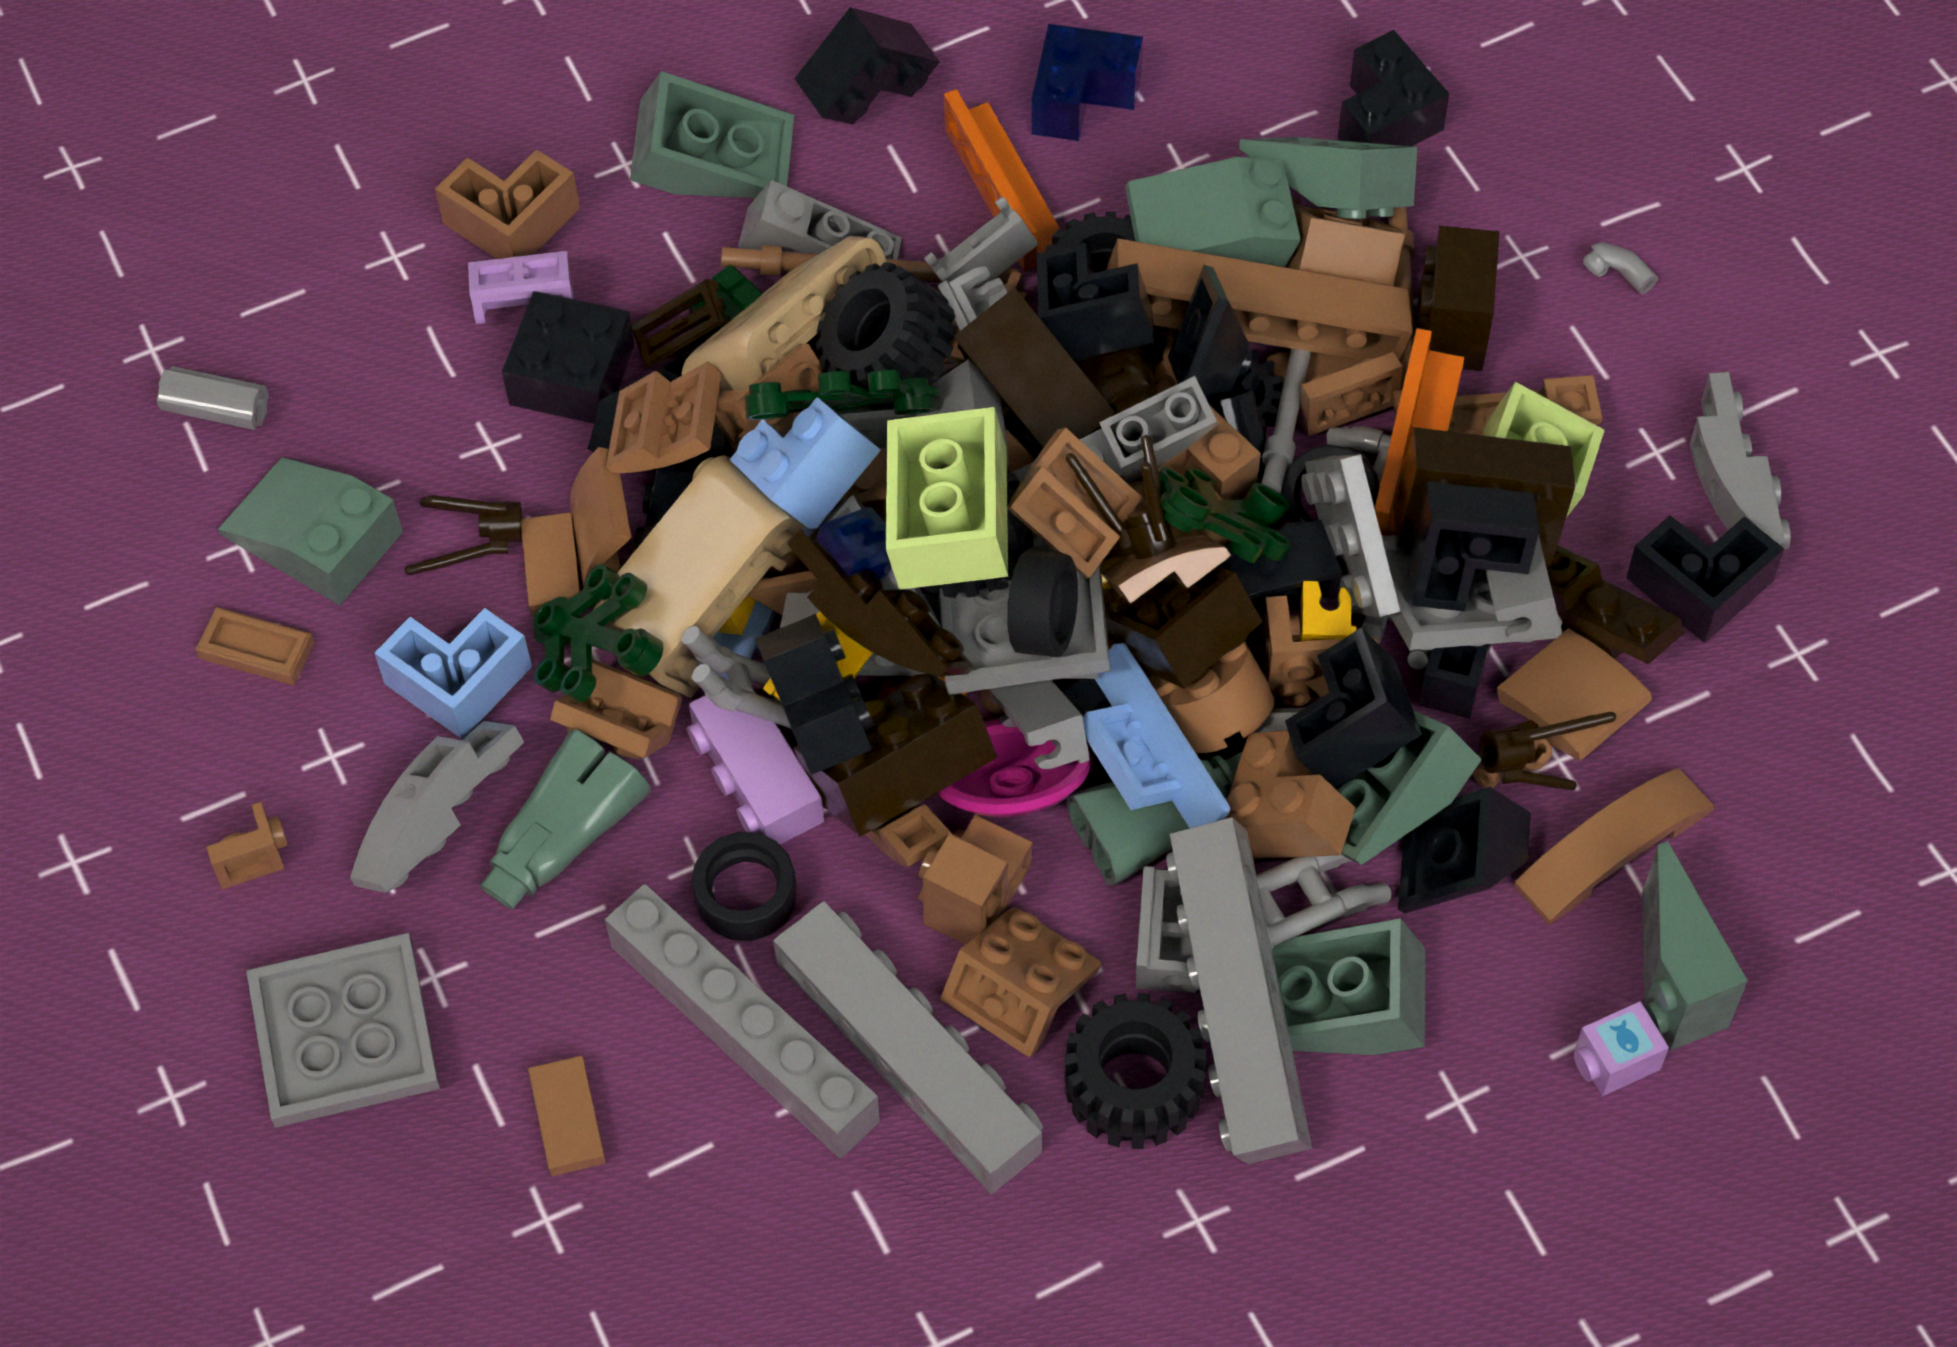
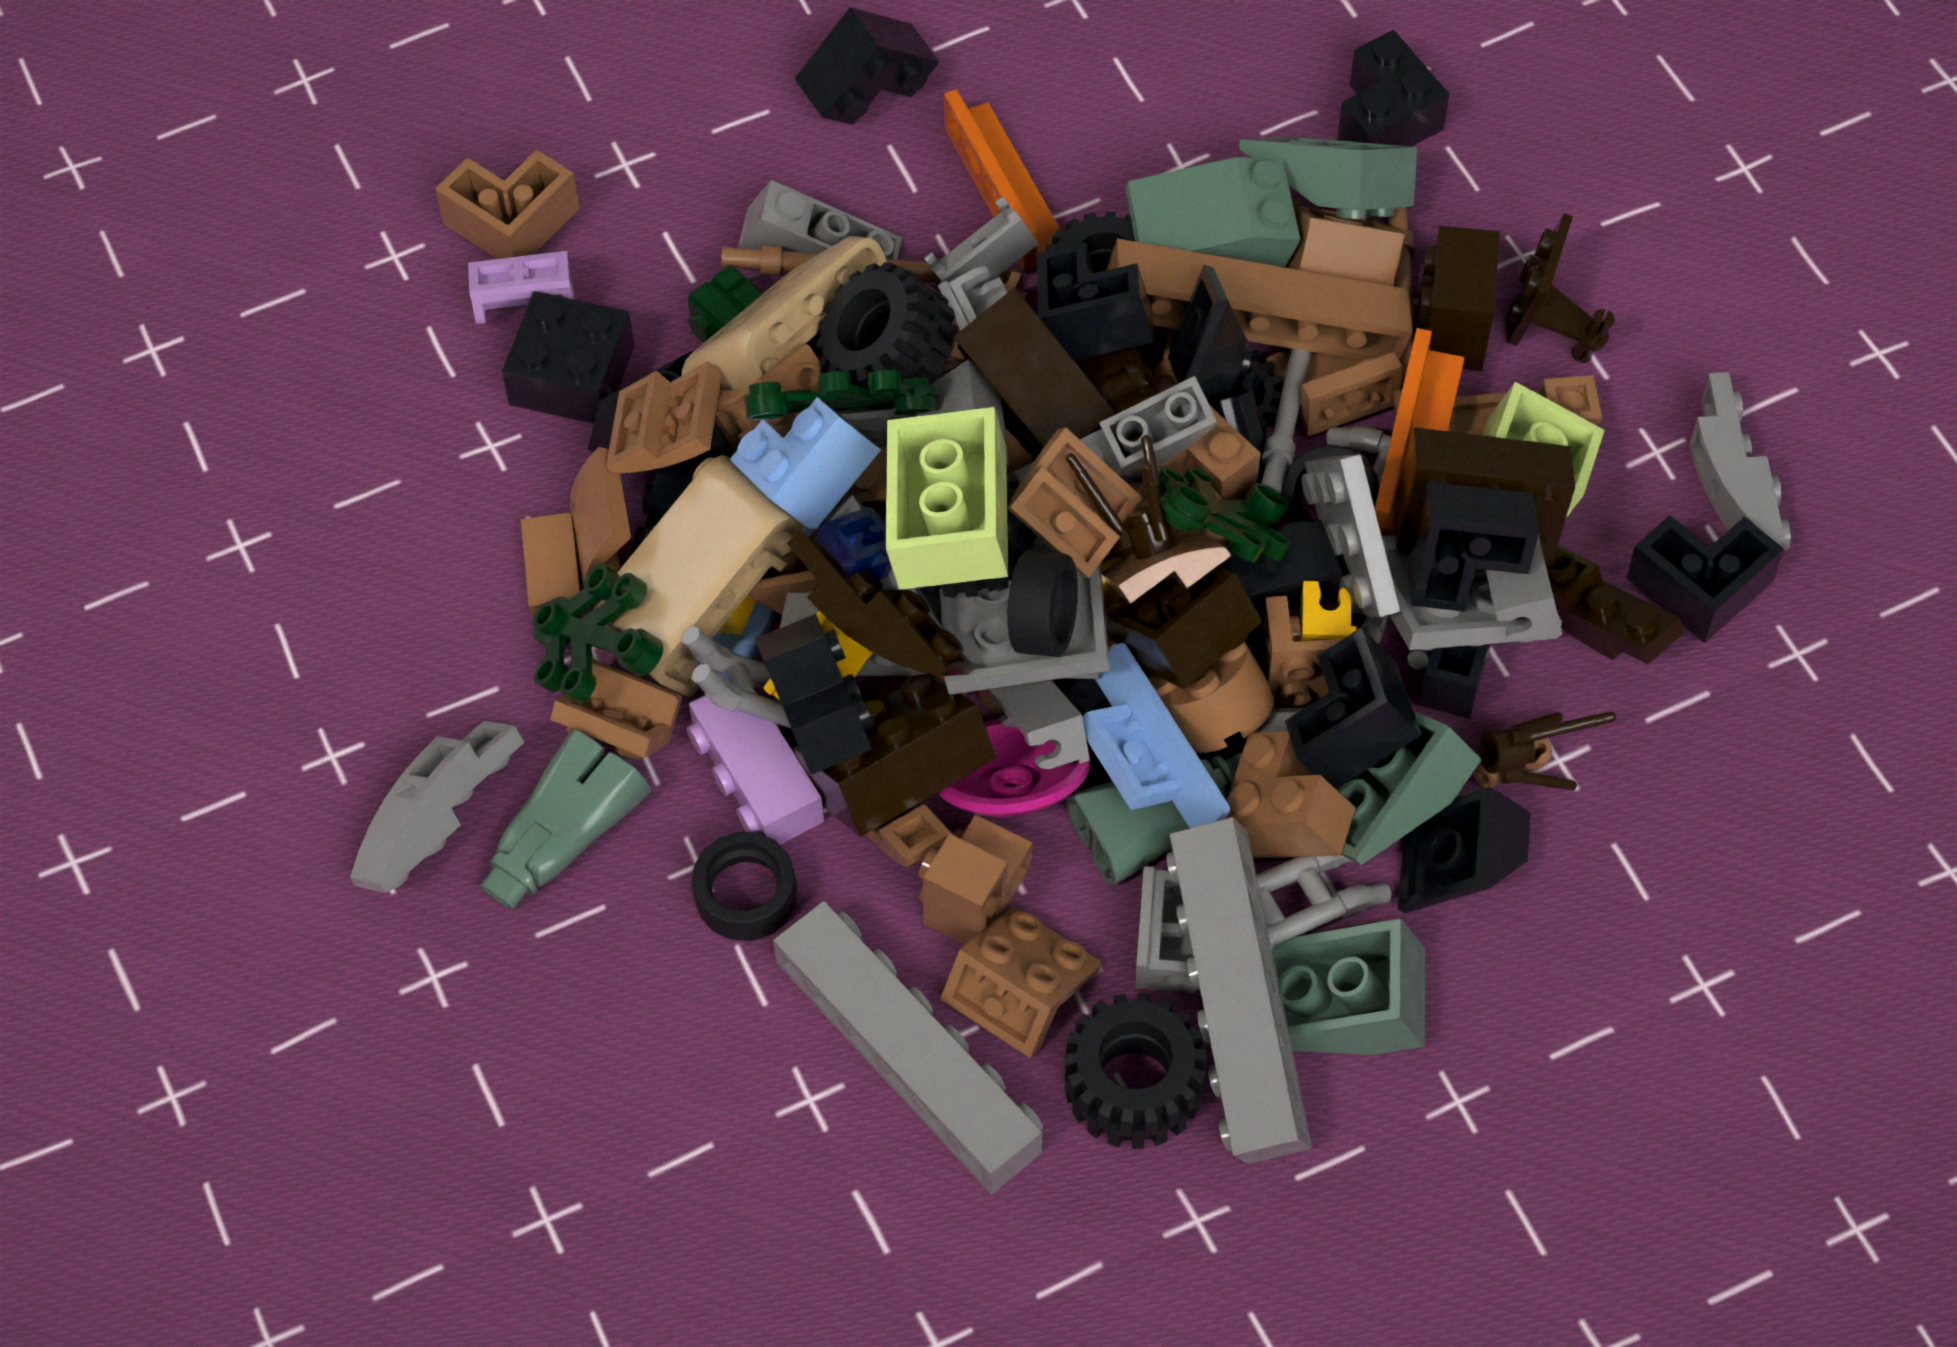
(212, 397): light grey axle -> none
(250, 854): medium nougat bracket -> none
(255, 646): medium nougat tile -> none
(315, 526): sand green slope -> none
(342, 1030): light grey plate -> none
(459, 679): light blue brick -> none
(496, 520): dark brown plant -> none
(566, 1116): medium nougat tile -> none
(708, 141): sand green slope -> none
(714, 308): dark brown tile -> none
(743, 1021): light grey brick -> none
(1081, 70): clear blue brick -> none
(1549, 307): none -> dark brown plate
(1572, 682): medium nougat slope -> none
(1610, 841): medium nougat slope -> none
(1620, 1049): lavender brick -> none
(1624, 261): light grey arm -> none
(1687, 965): sand green slope -> none

